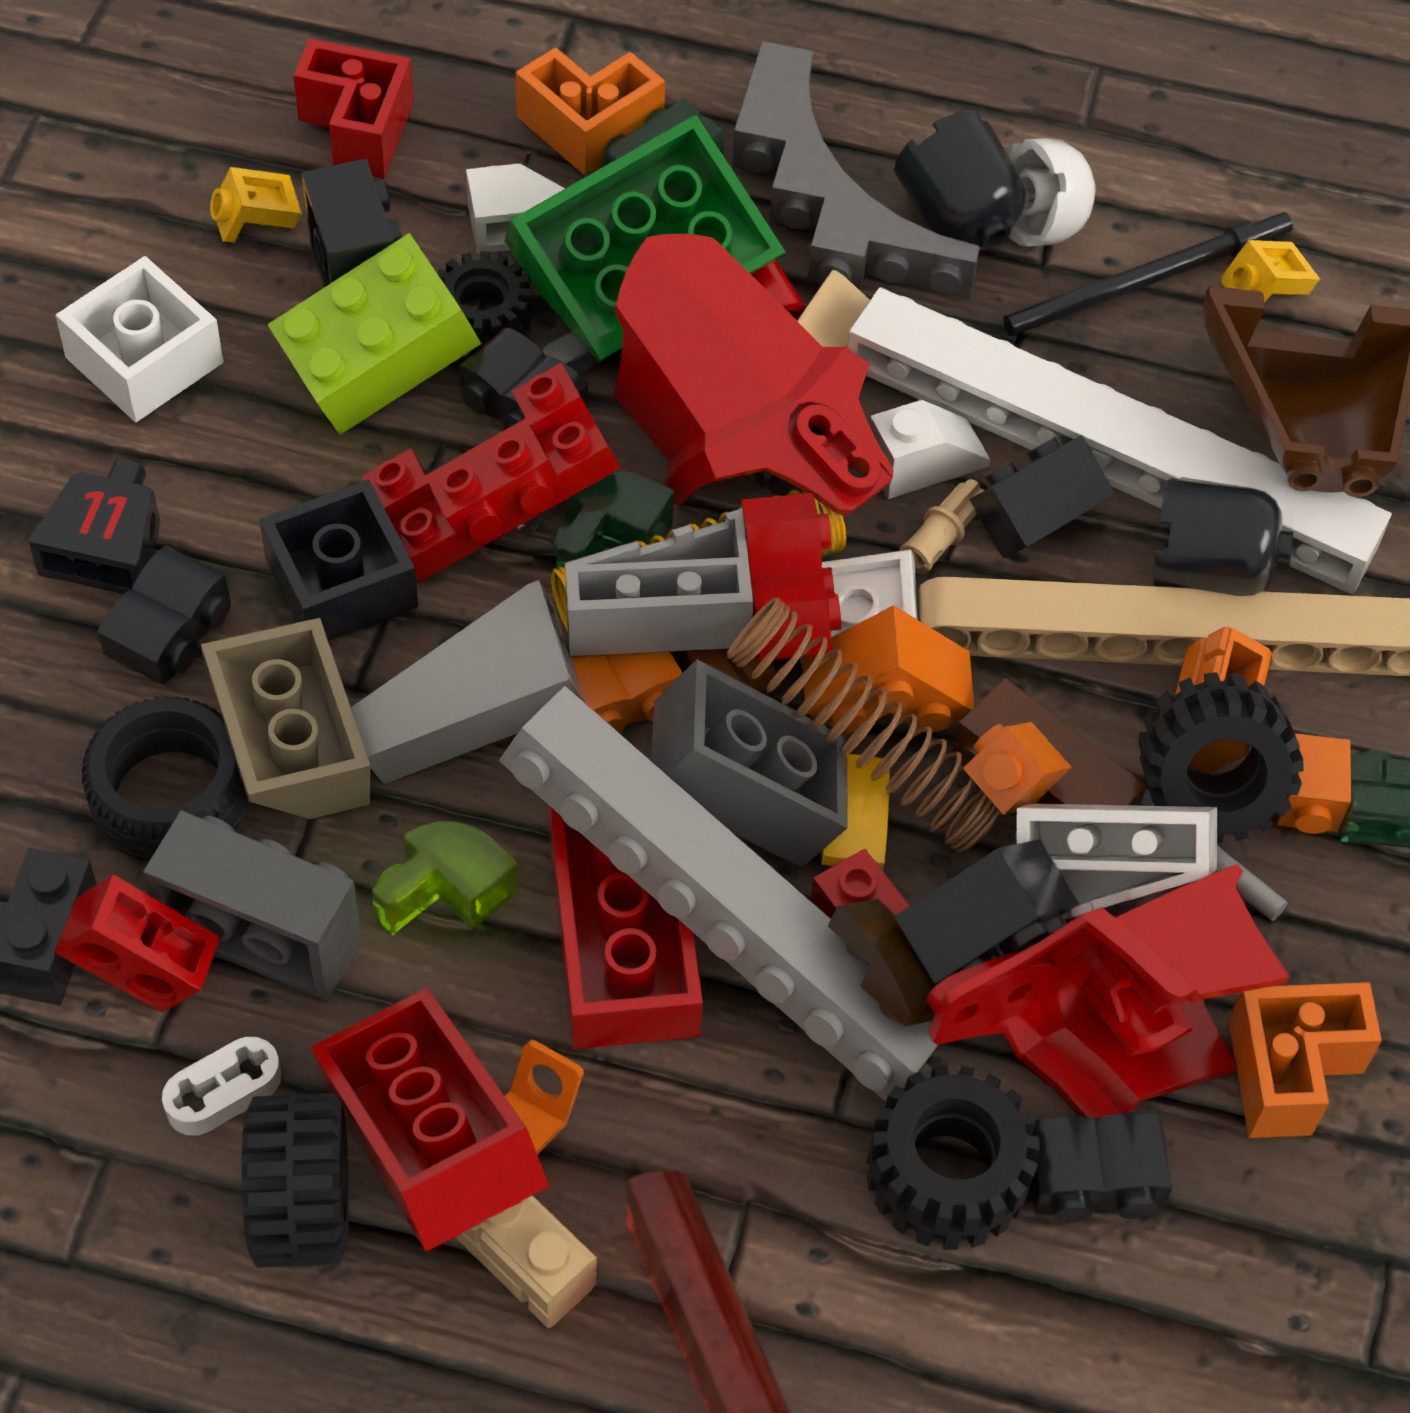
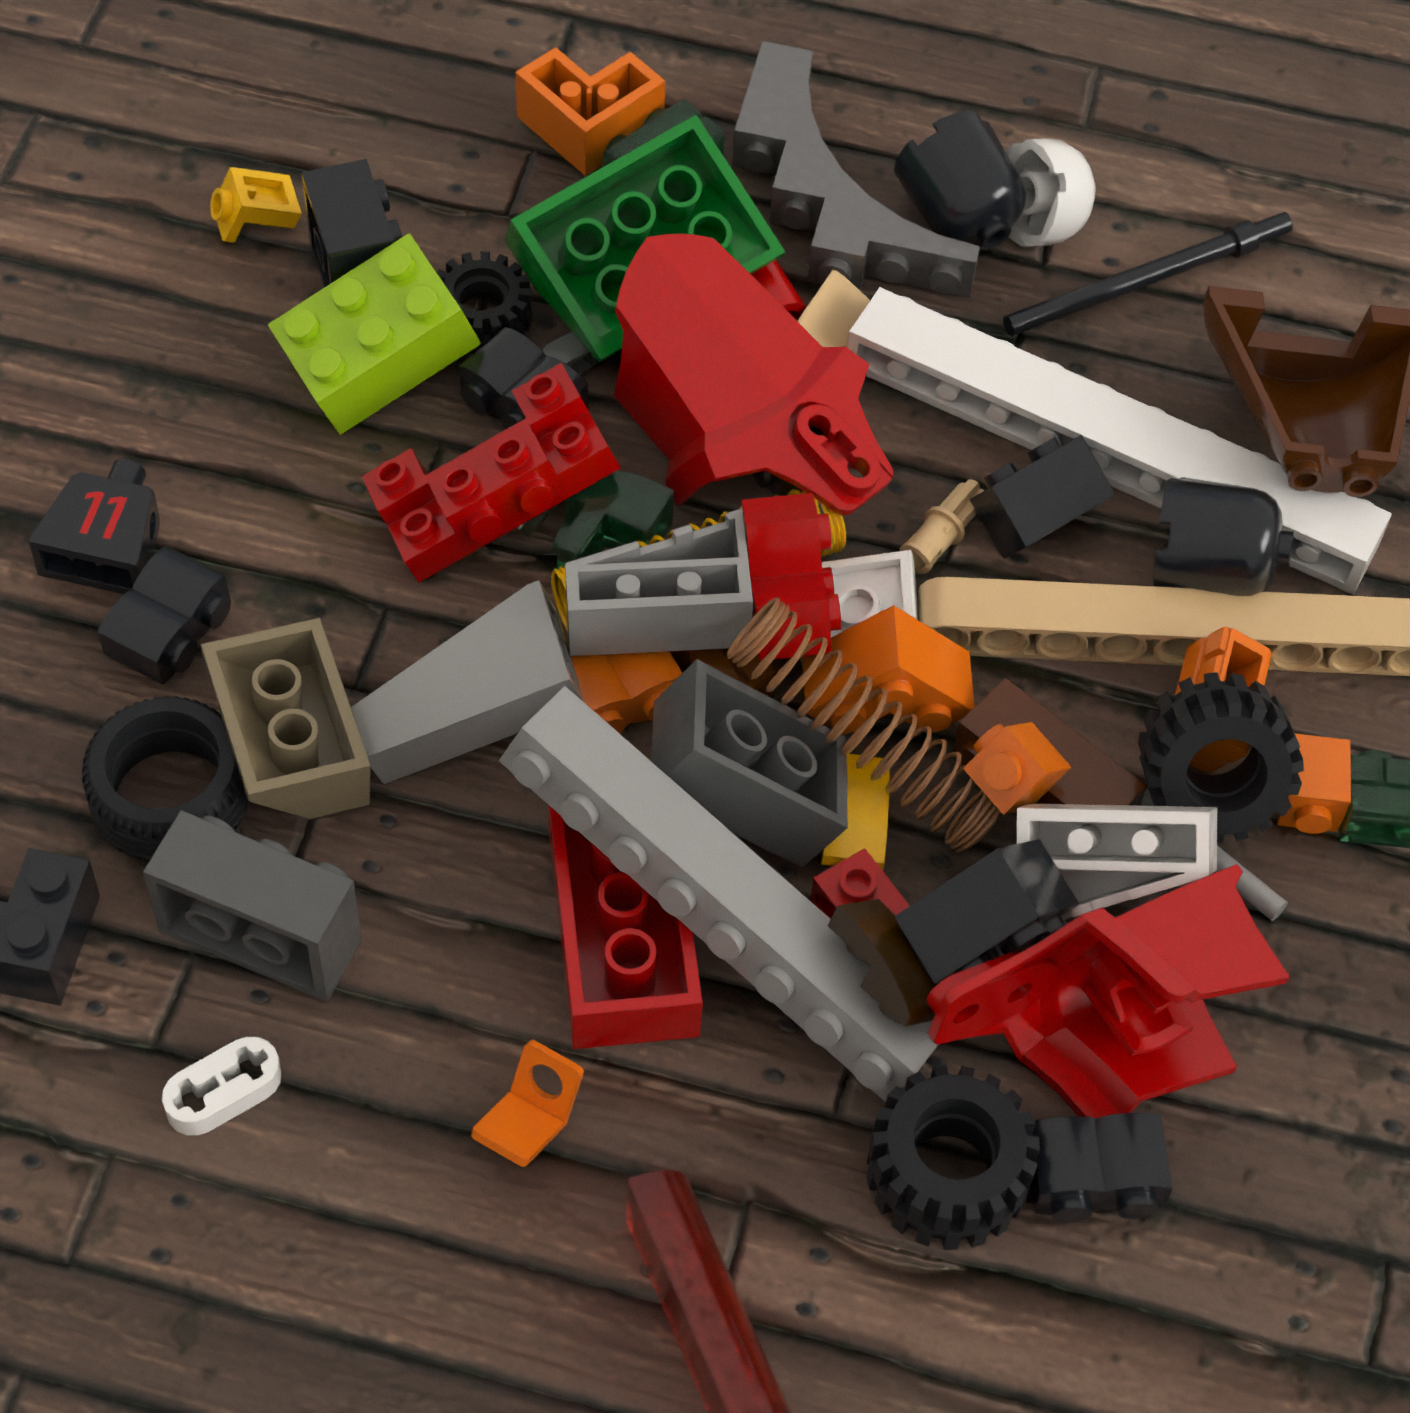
(137, 944): red brick -> none
(140, 338): white brick -> none
(295, 1180): black tyre -> none
(340, 560): black brick -> none
(359, 97): red brick -> none
(430, 1118): red brick -> none
(448, 864): clear neon green brick -> none
(498, 196): white slope -> none
(534, 1259): tan brick -> none
(926, 446): white slope -> none
(1270, 269): yellow bracket -> none
(1287, 1044): orange brick -> none

